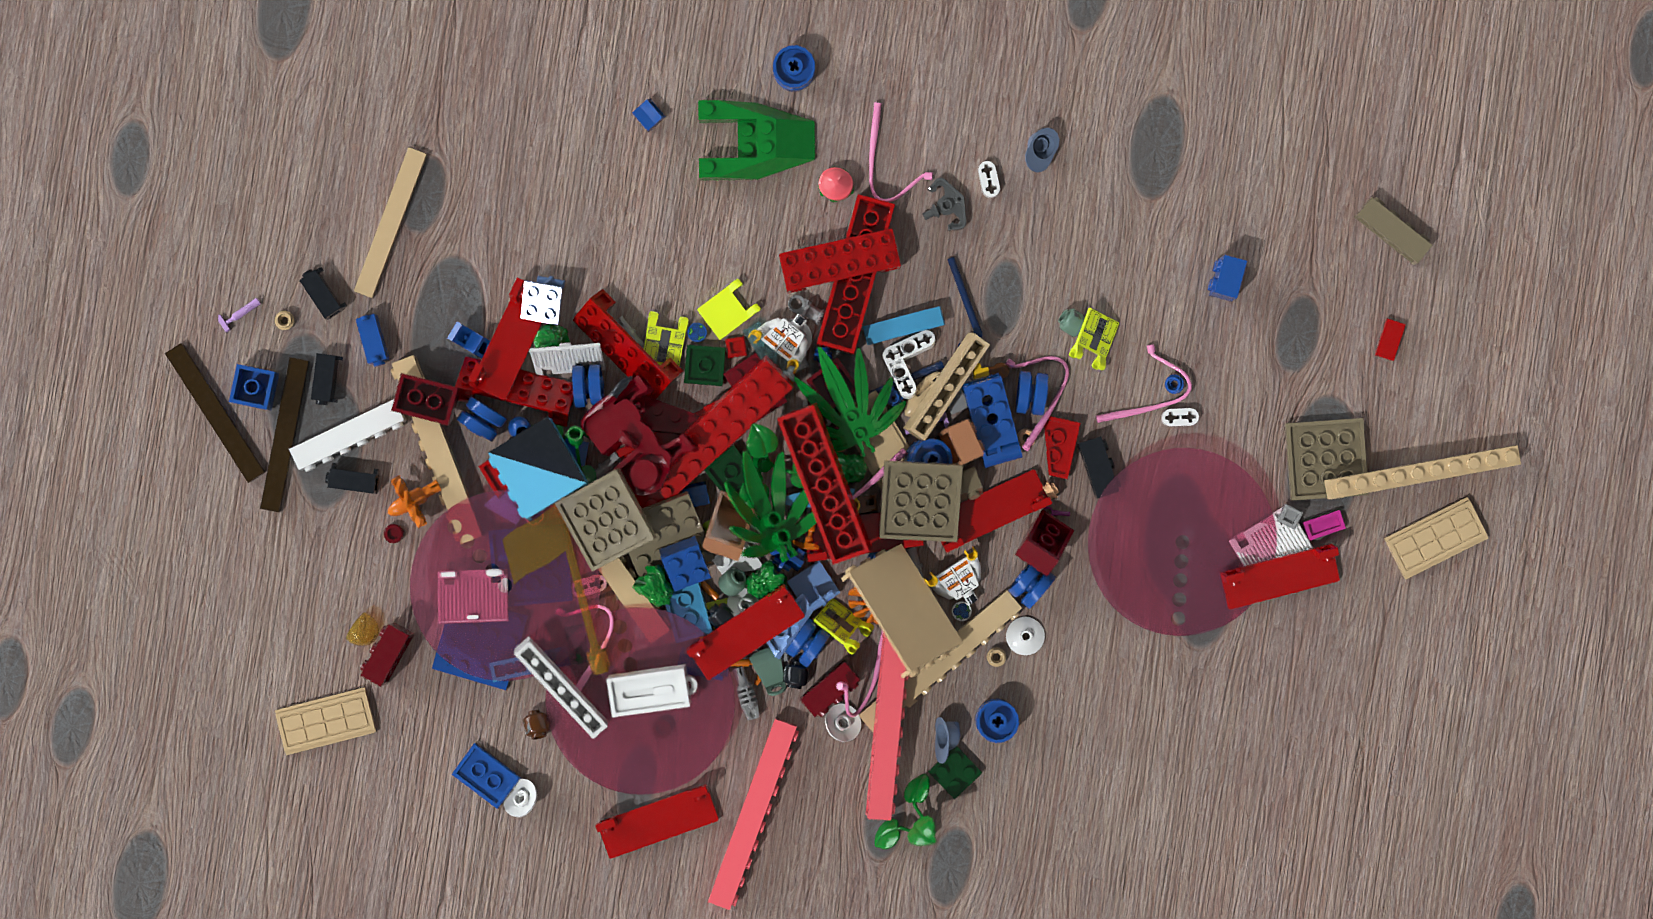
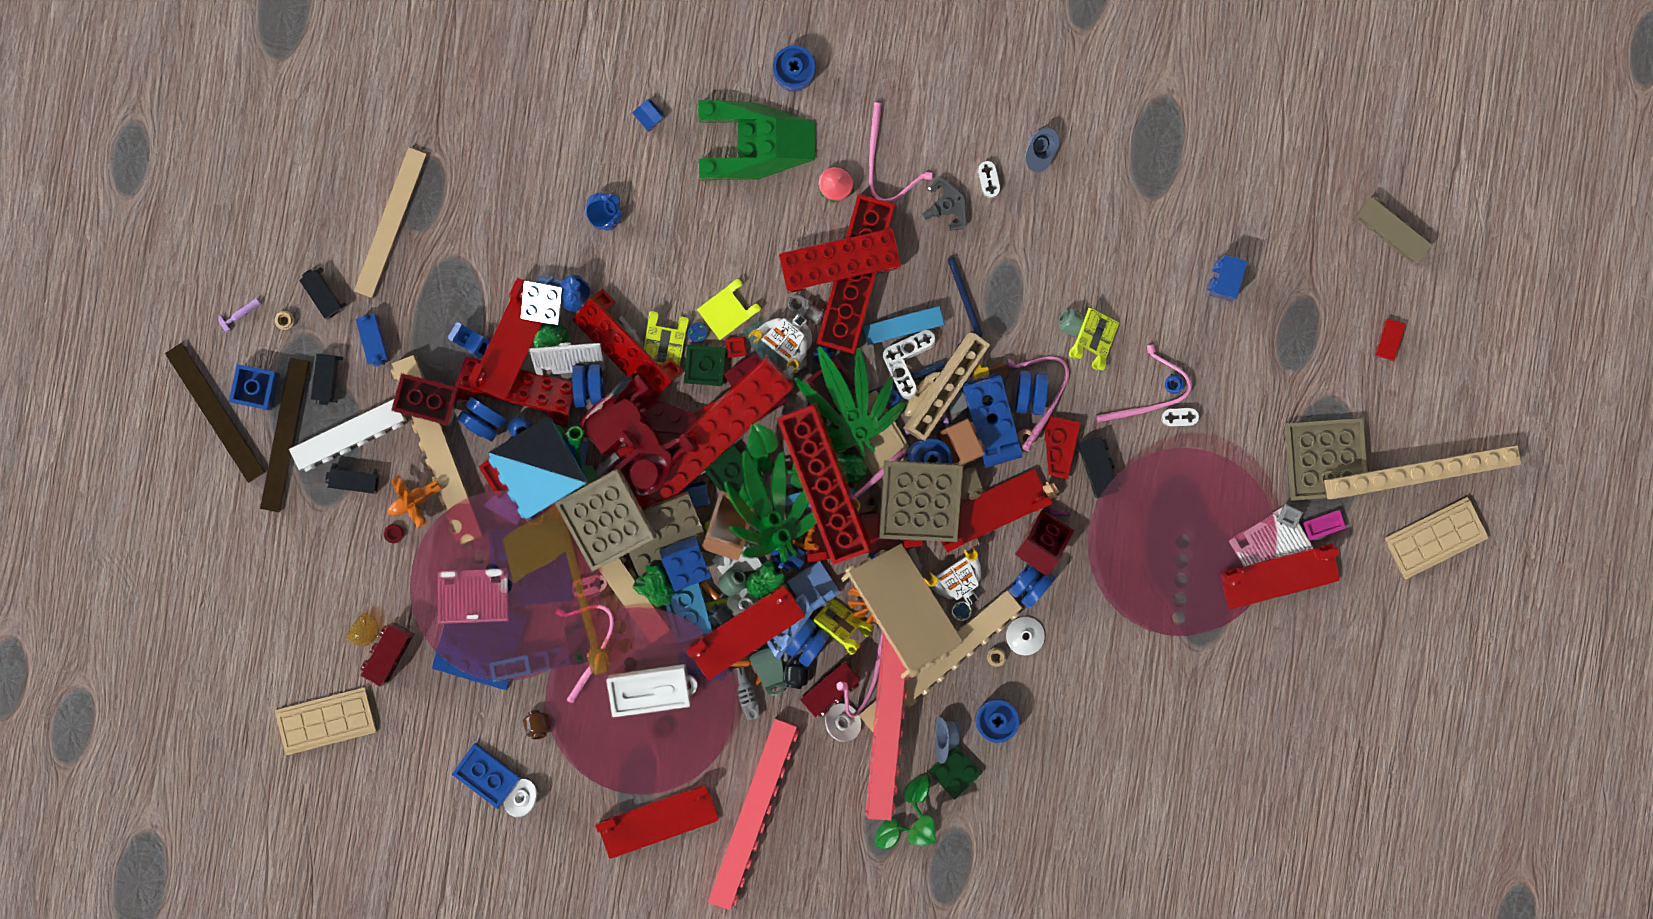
(561, 687): white brick -> none
(574, 292): none -> blue hair
(603, 211): none -> blue hair

